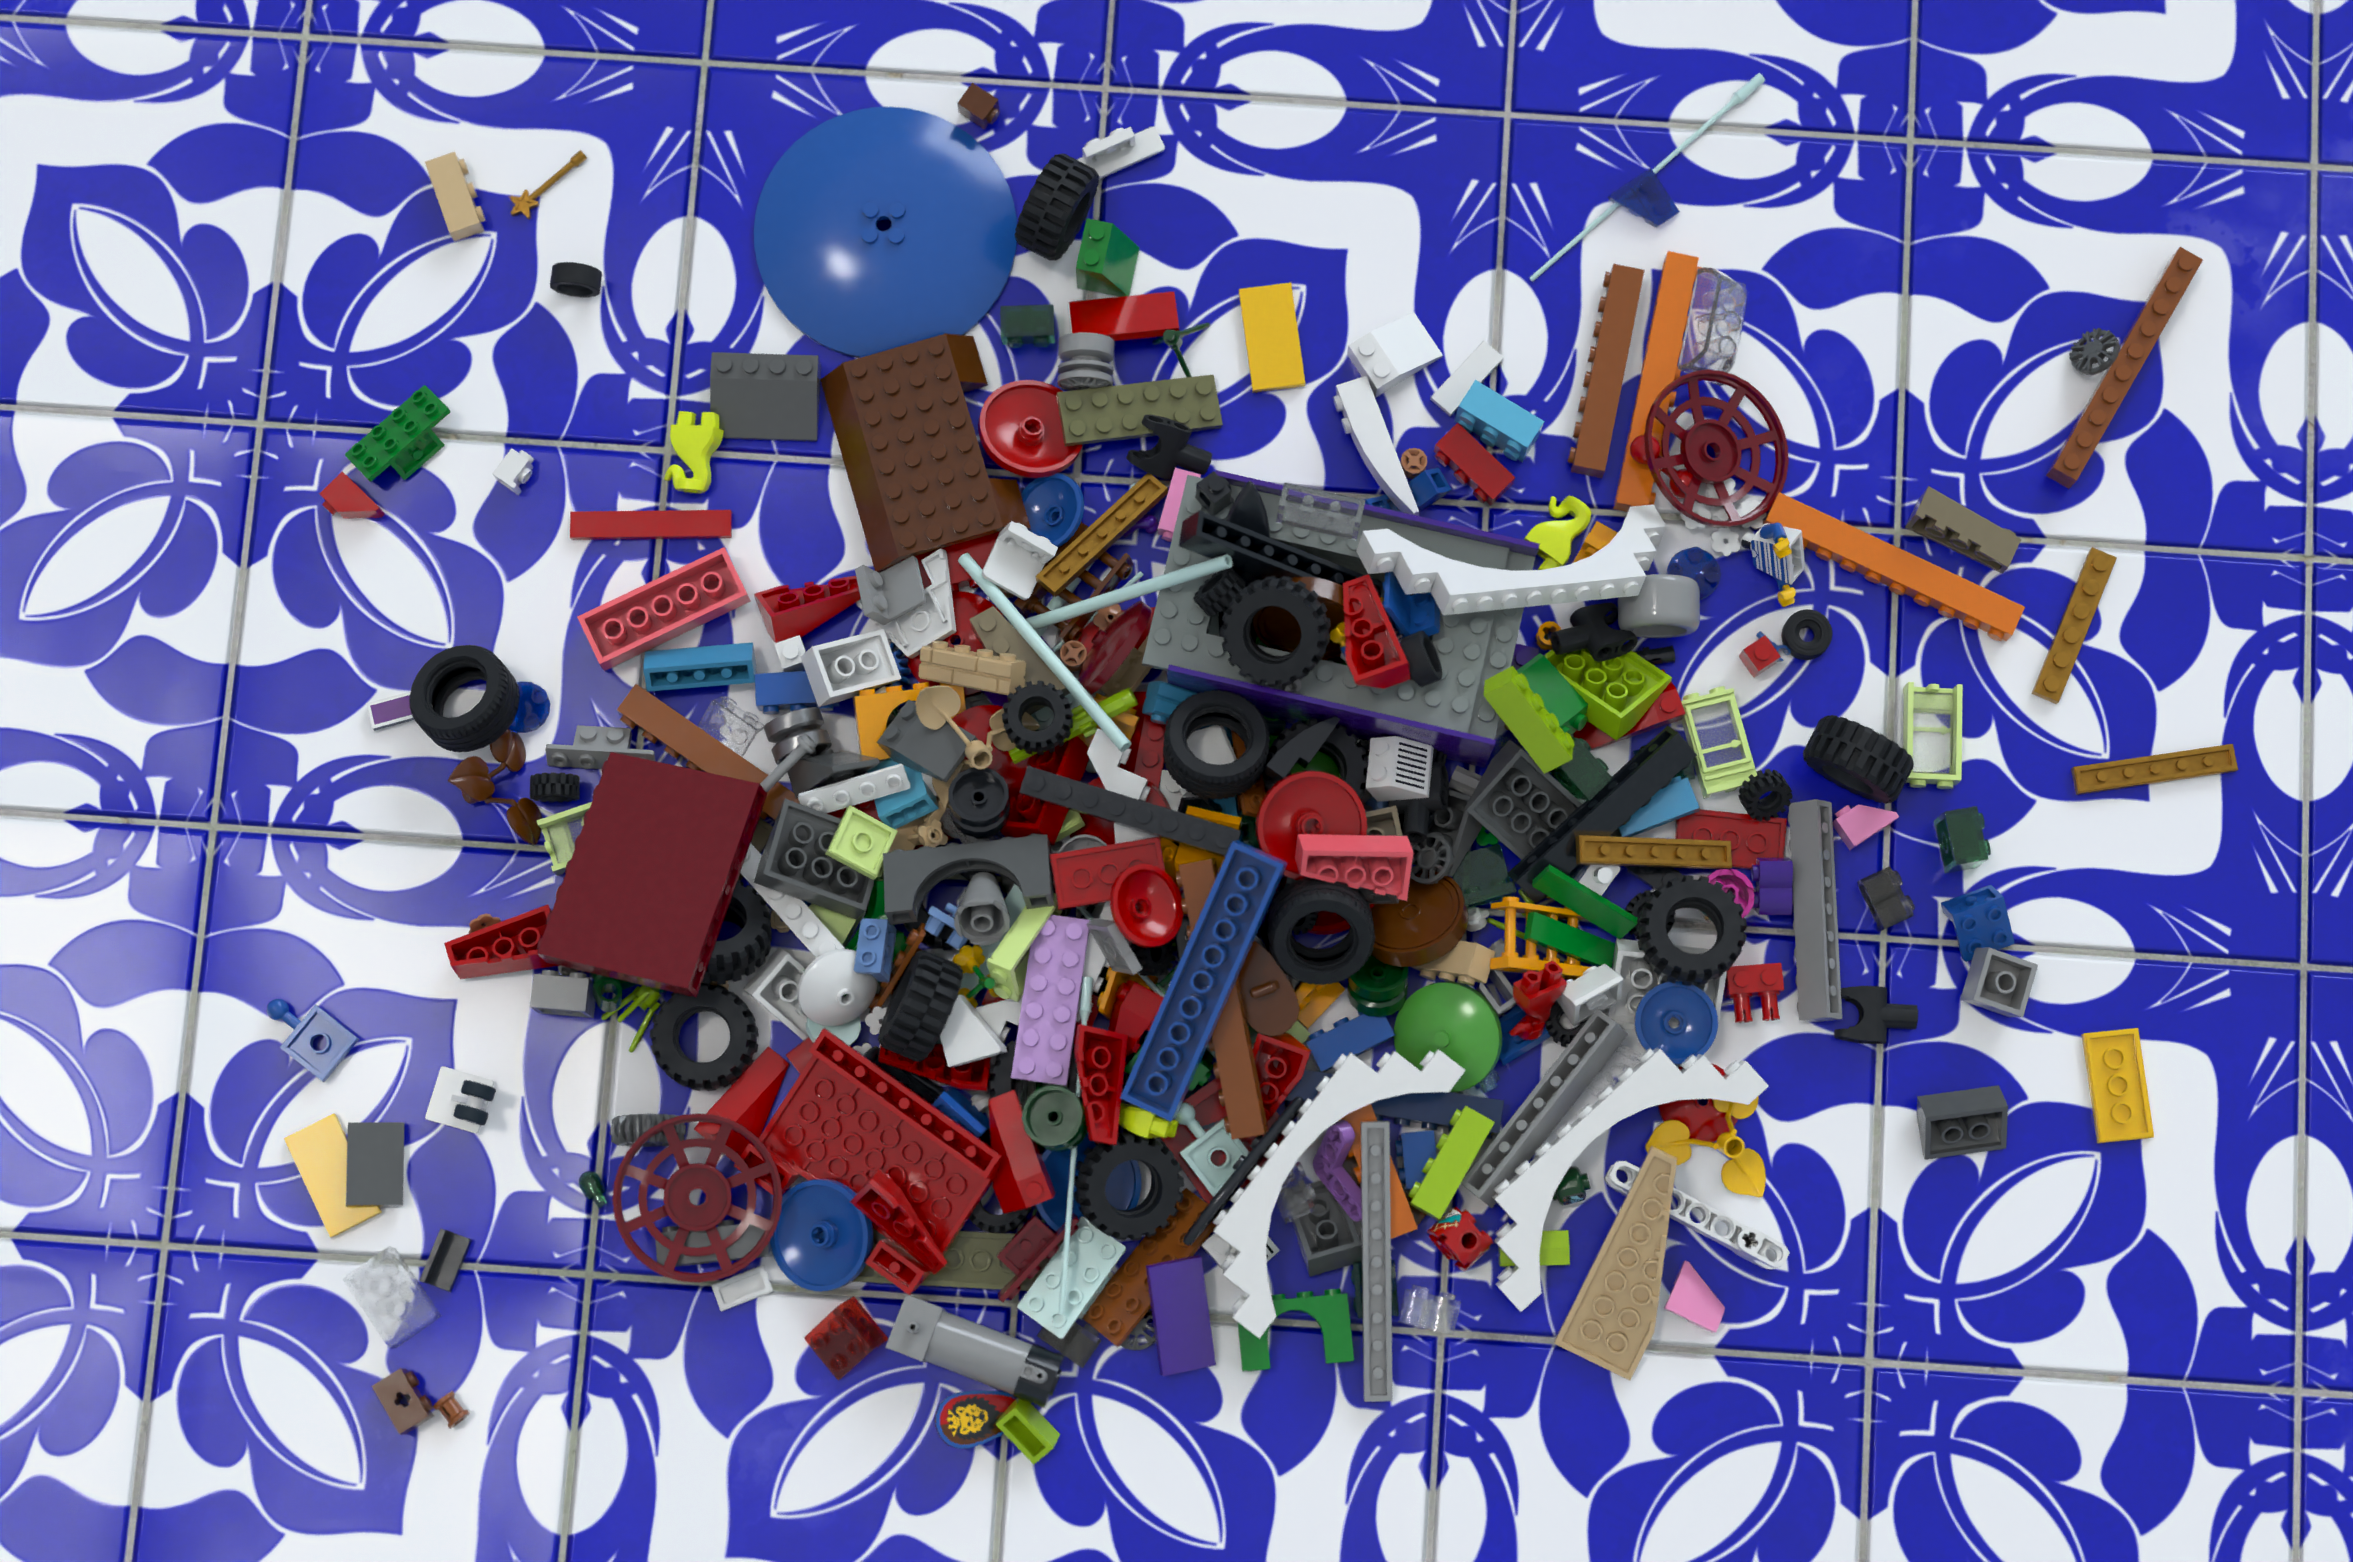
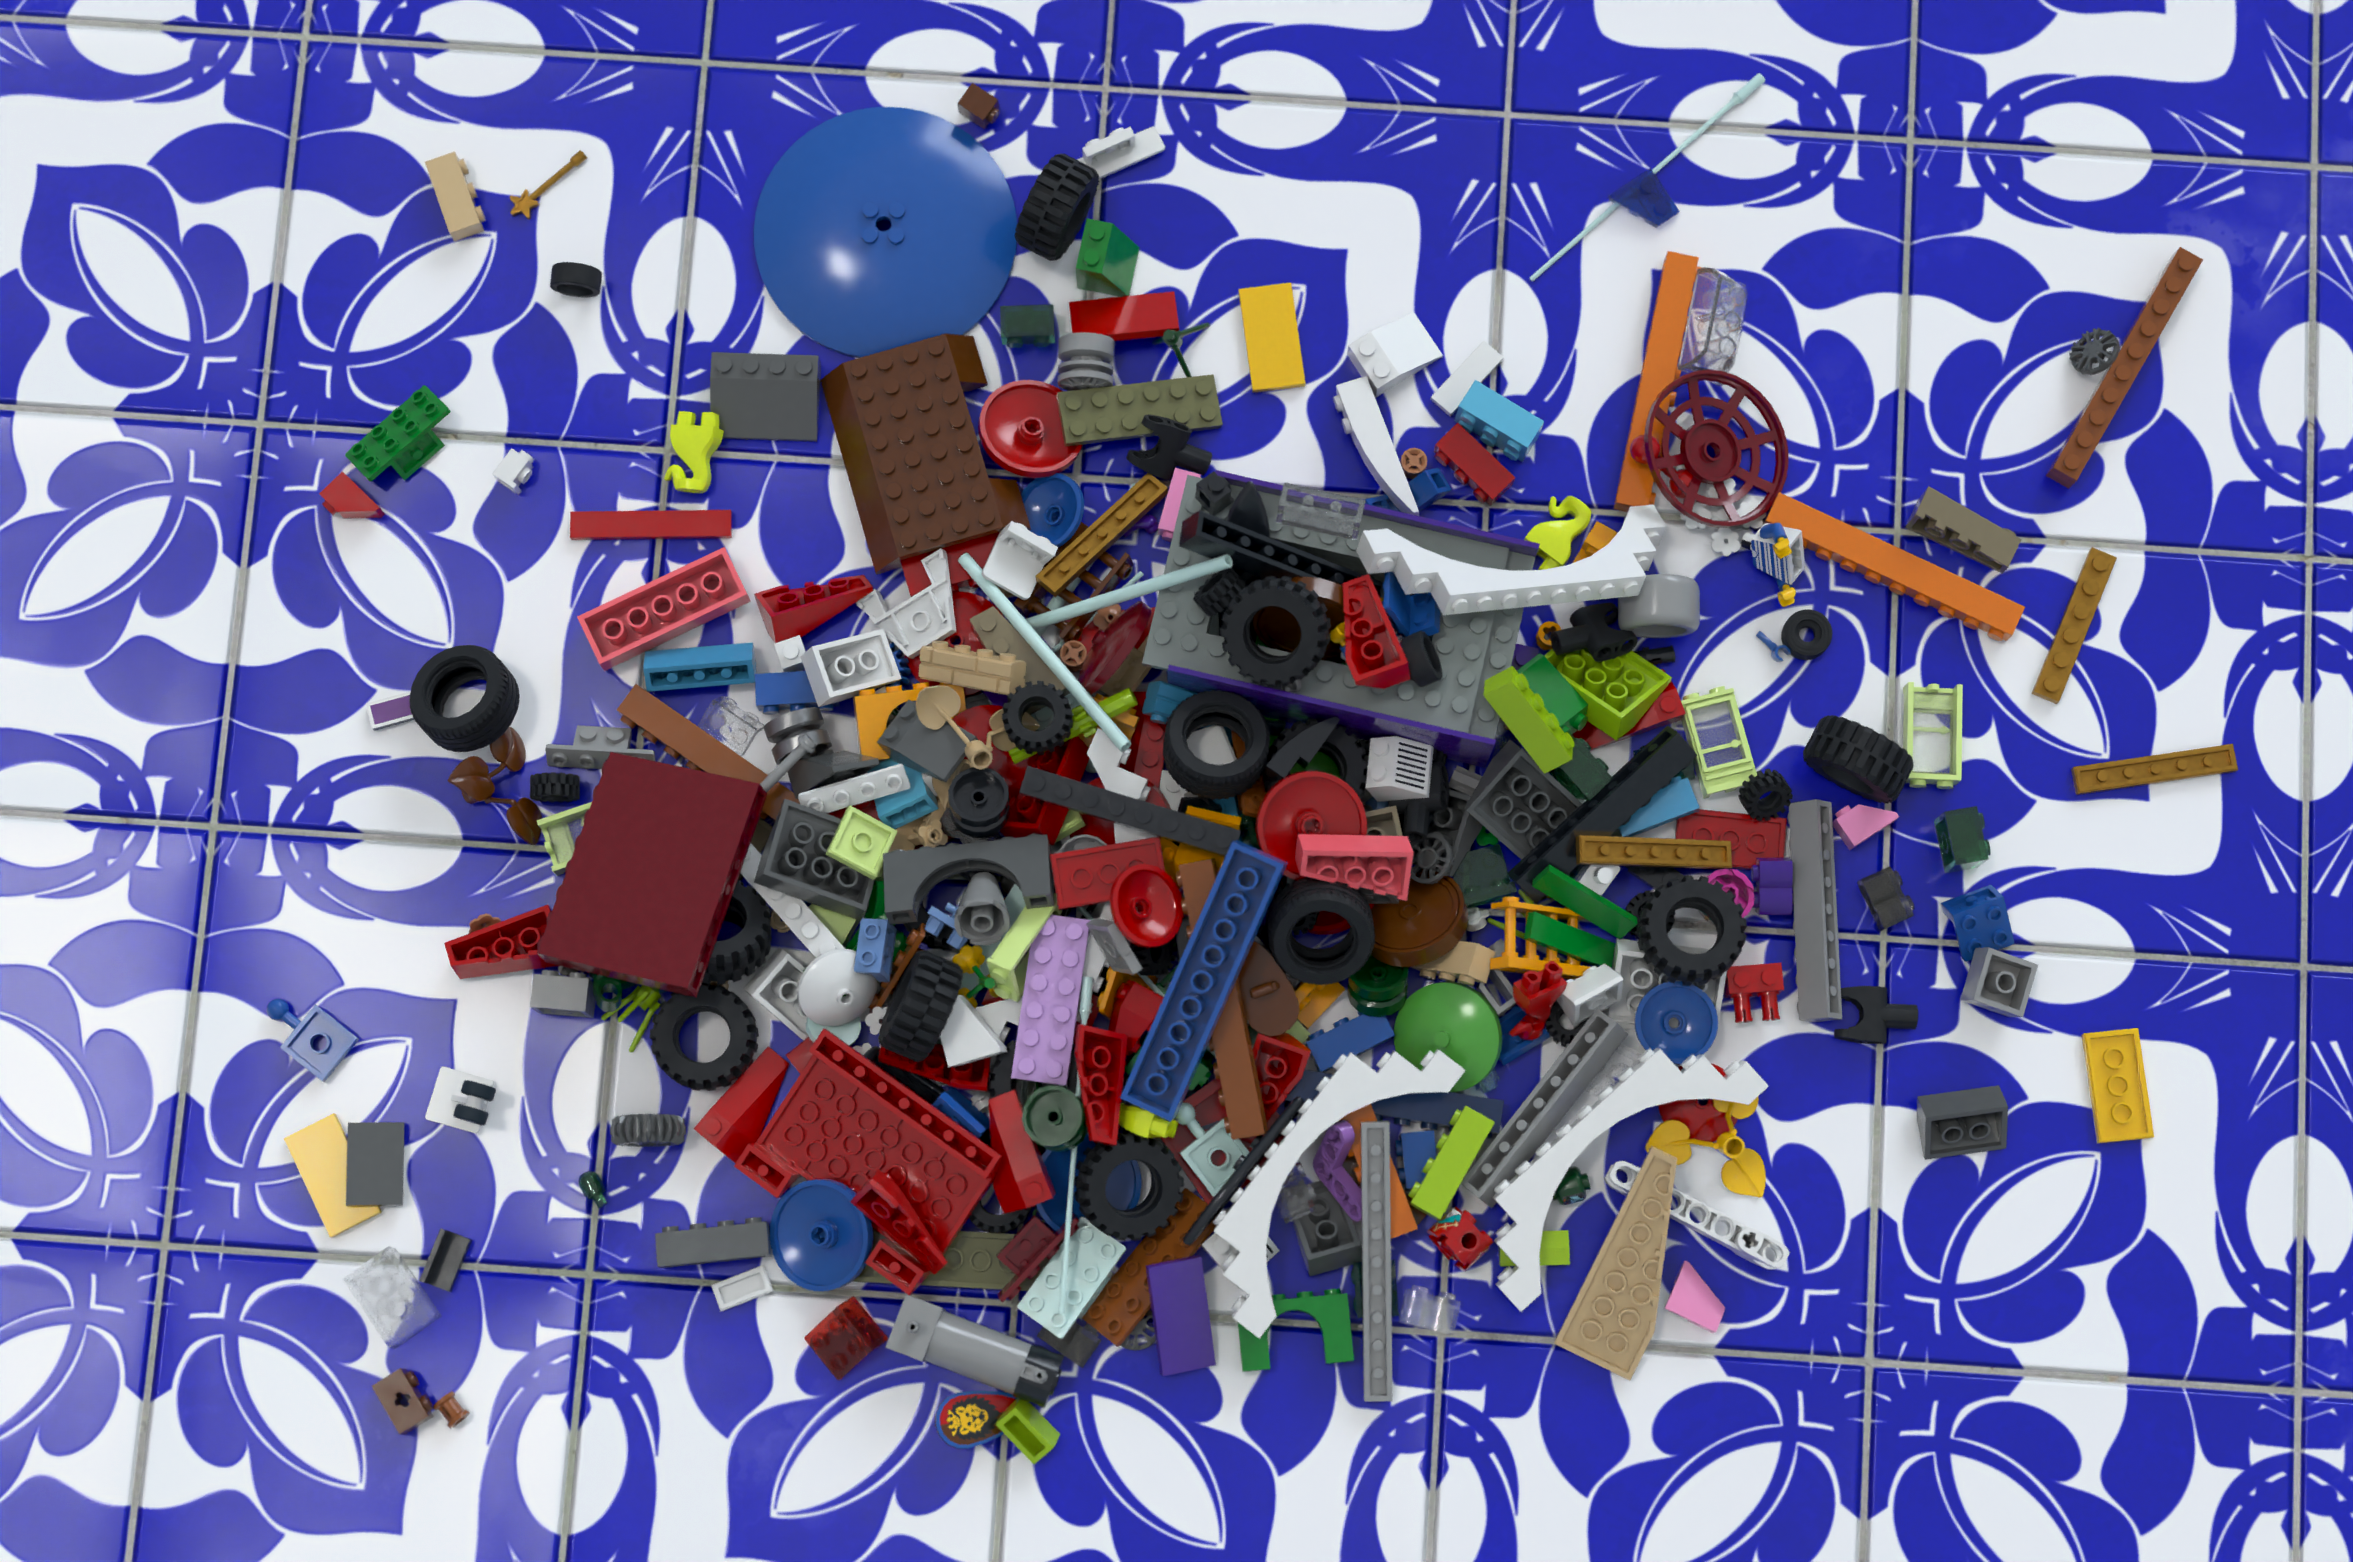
(532, 708): clear blue dish -> none
(693, 1216): dark red dish -> none
(892, 591): light grey bracket -> none
(1607, 370): dark orange brick -> none
(1699, 566): clear blue dish -> none
(1759, 656): red brick -> none

